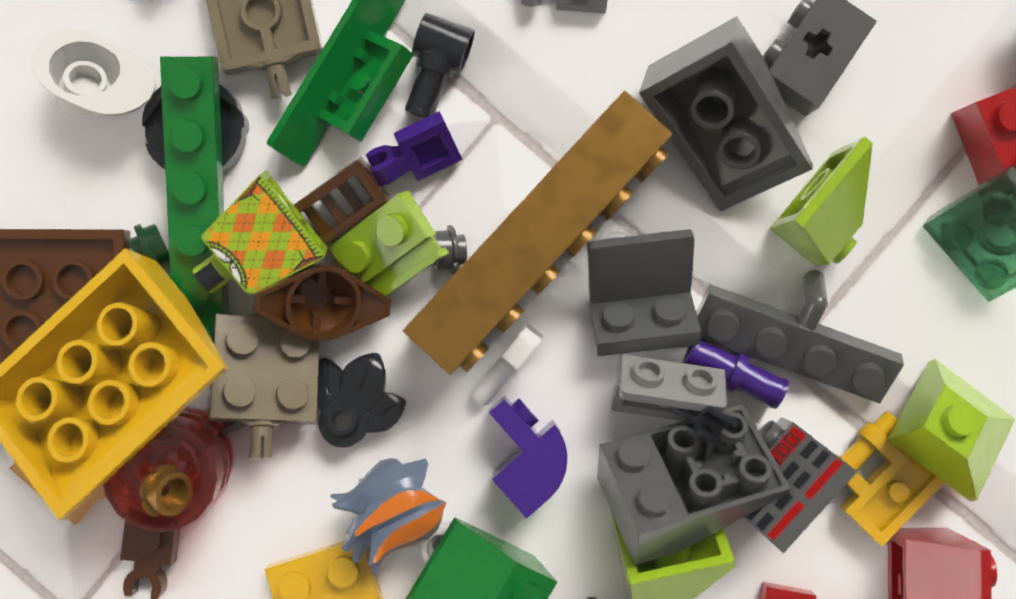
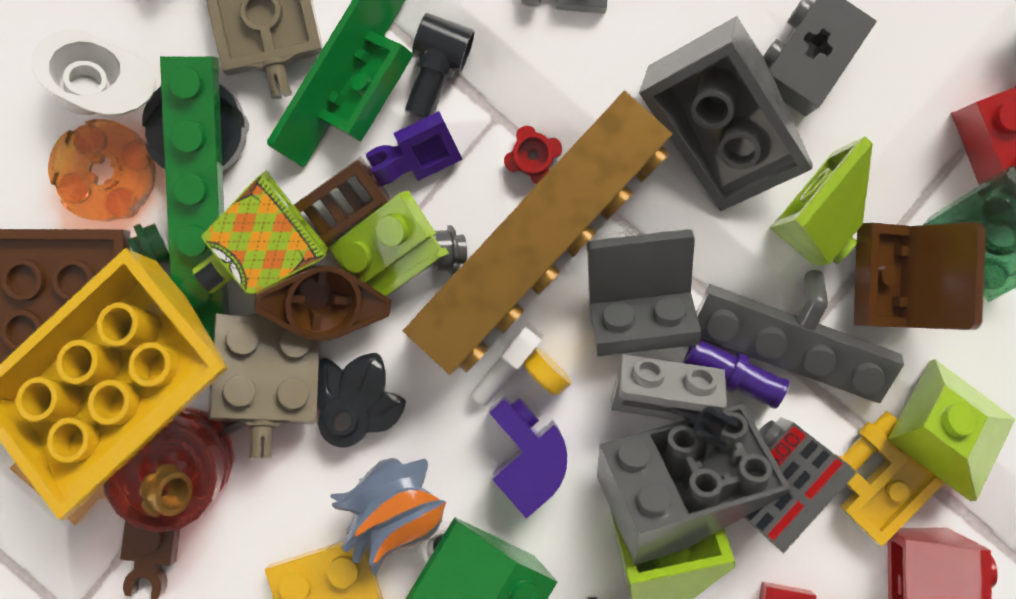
(91, 143): none -> clear orange plate
(527, 141): none -> red plate
(547, 372): none -> yellow tile
(920, 276): none -> reddish brown bracket

